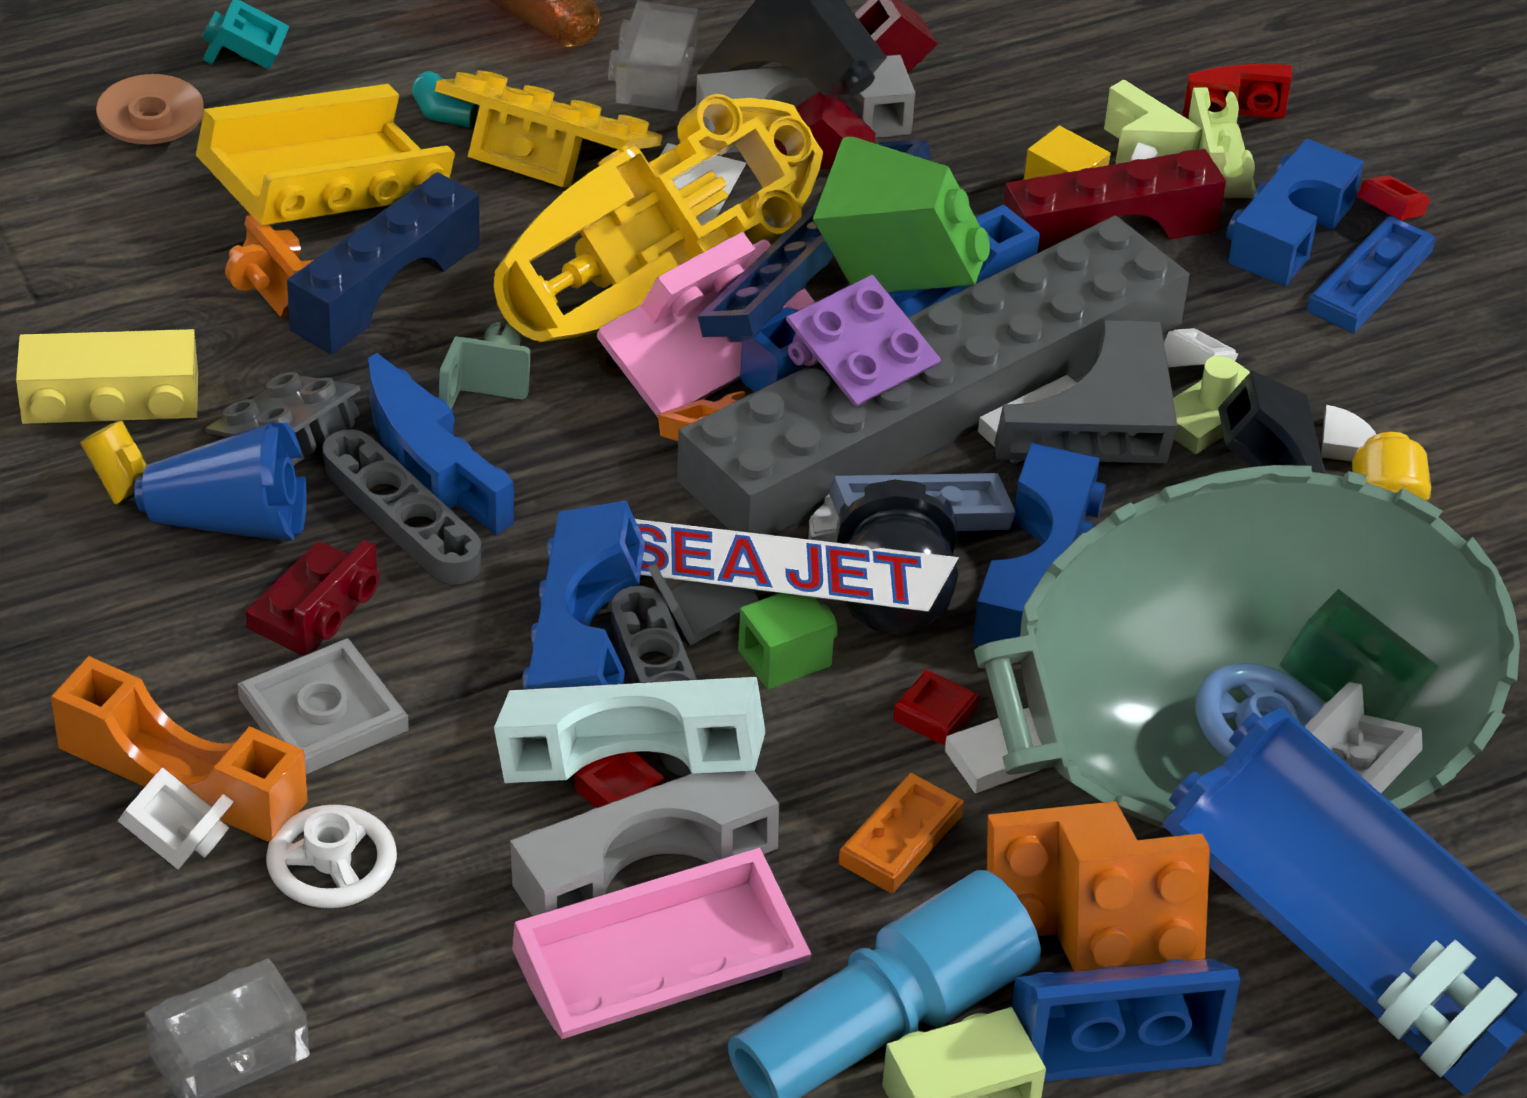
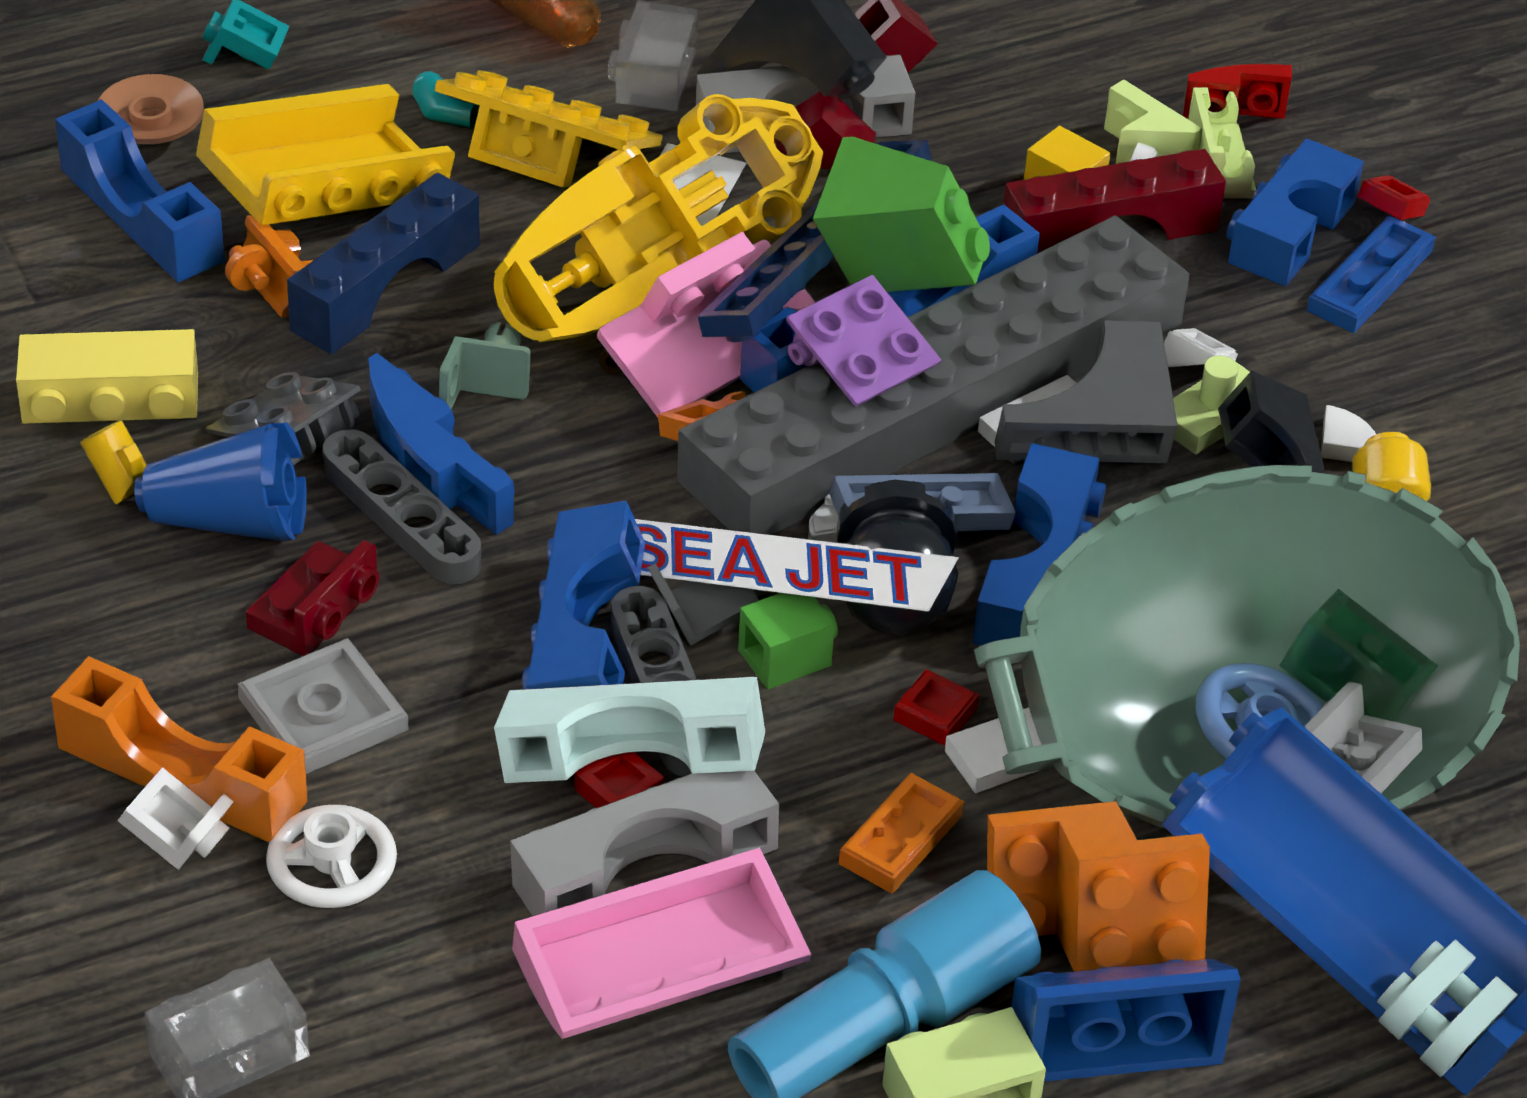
(173, 227): none -> blue arch

